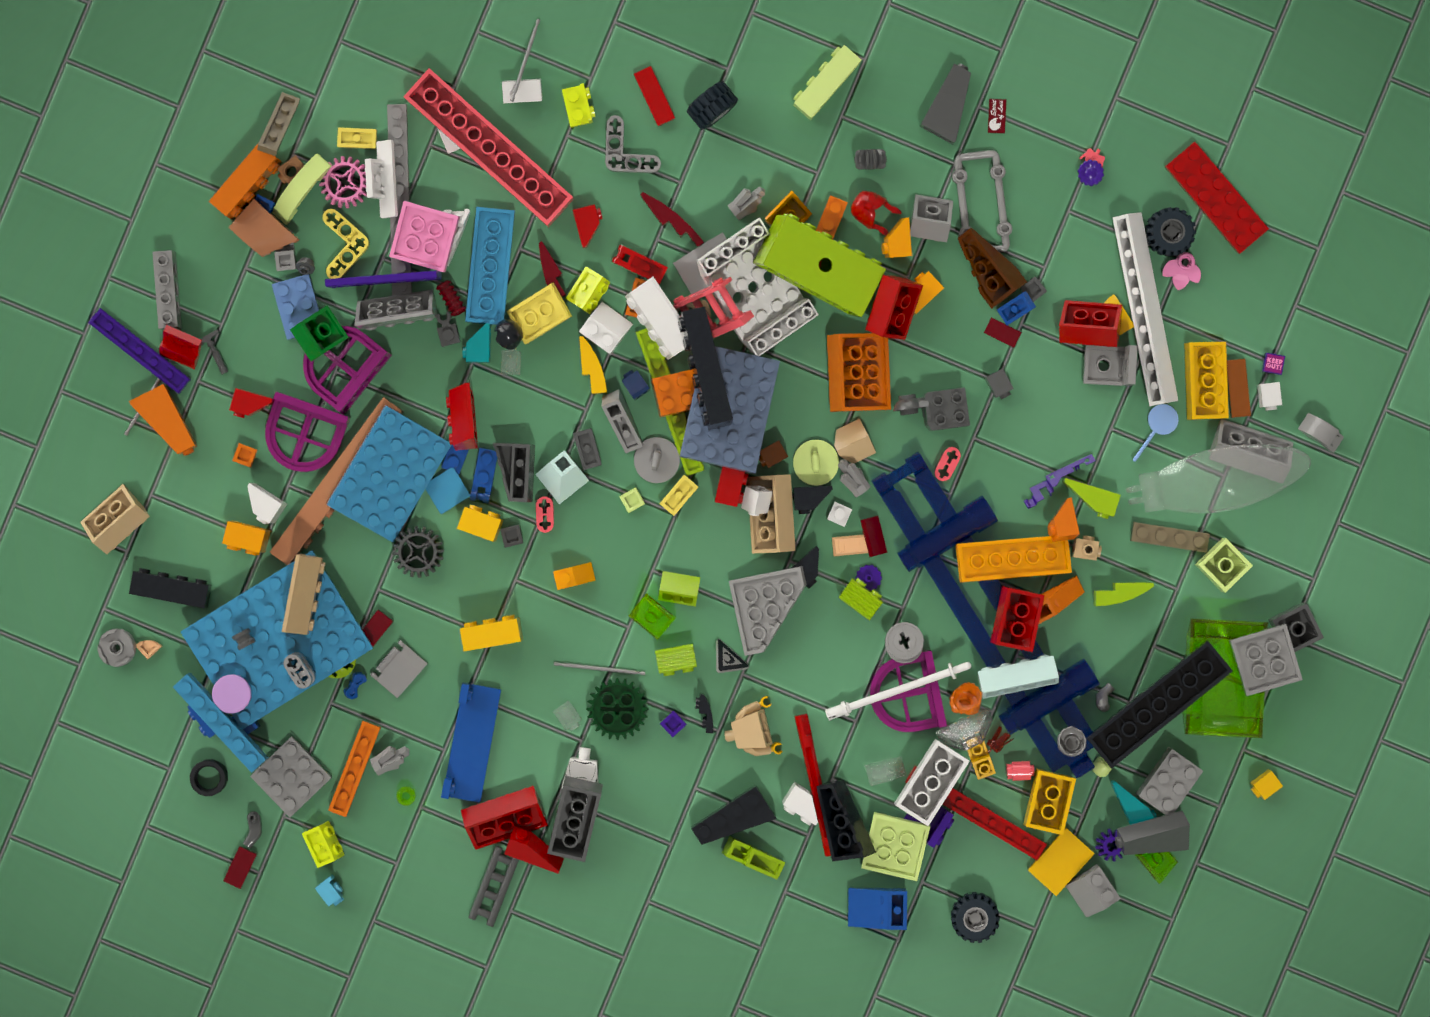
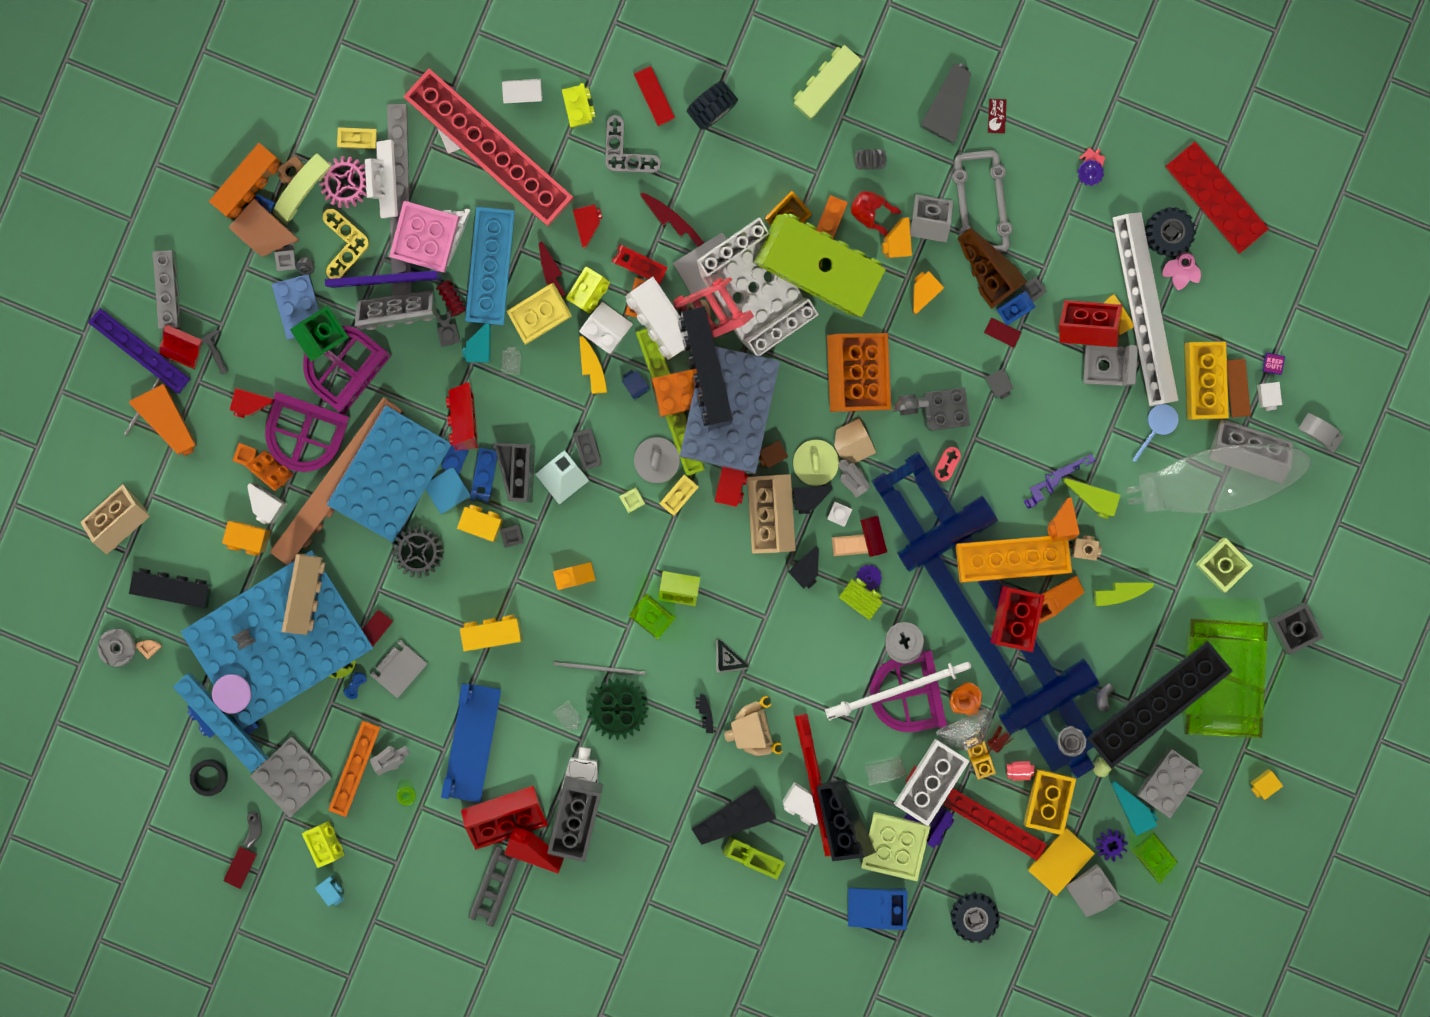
(269, 470): none -> orange hinge
(278, 124): dark tan plate -> none
(302, 663): light grey connector -> none
(508, 334): black hair -> none
(525, 60): light grey piece -> none
(539, 514): coral beam -> none
(621, 421): light grey slope -> none
(673, 723): dark purple plate -> none
(676, 659): lime brick -> none
(746, 202): light grey rock -> none
(756, 500): white brick -> none
(763, 605): light grey plate -> none
(894, 307): red brick -> none
(1018, 676): light aqua brick -> none
(1155, 835): dark grey slope -> none
(1170, 537): dark tan plate -> none
(1265, 659): light grey plate -> none

